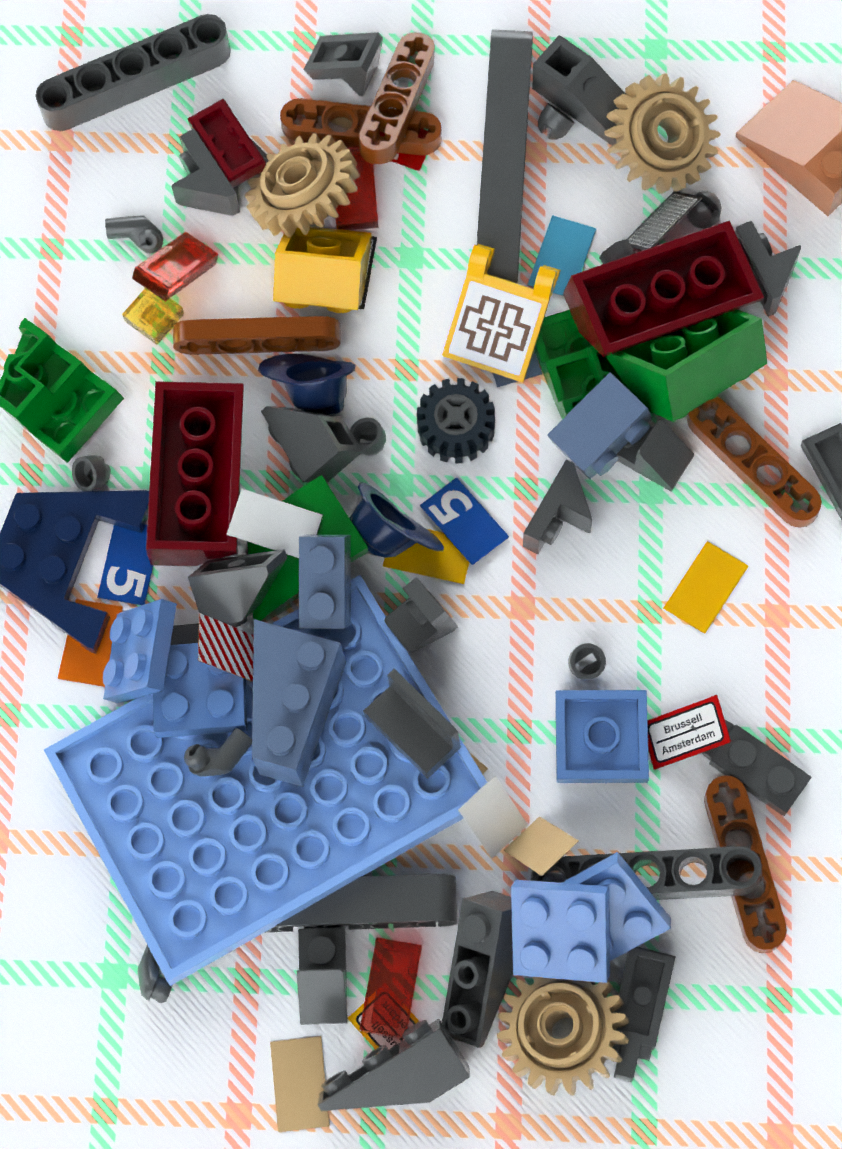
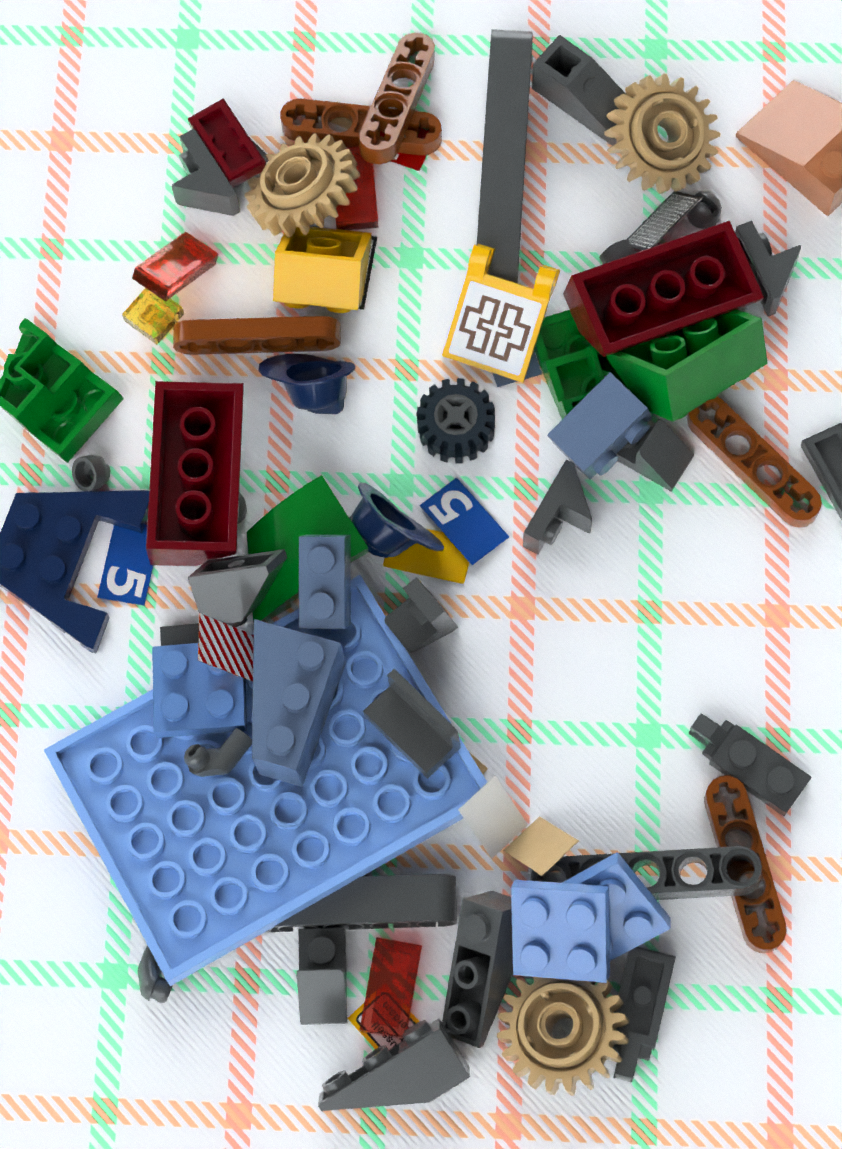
(80, 664): orange sticker -> none
(123, 89): dark grey beam -> none
(137, 229): dark grey arm -> none
(139, 651): medium blue plate -> none
(272, 522): white sticker -> none
(297, 1083): tan sticker -> none
(312, 441): dark grey slope -> none
(346, 58): dark grey slope -> none
(369, 430): dark grey hinge -> none
(556, 120): dark grey hinge -> none
(564, 249): medium azure sticker -> none
(591, 670): dark grey hinge -> none
(601, 736): medium blue plate -> none
(673, 739): sticker -> none
(705, 587): yellow sticker -> none

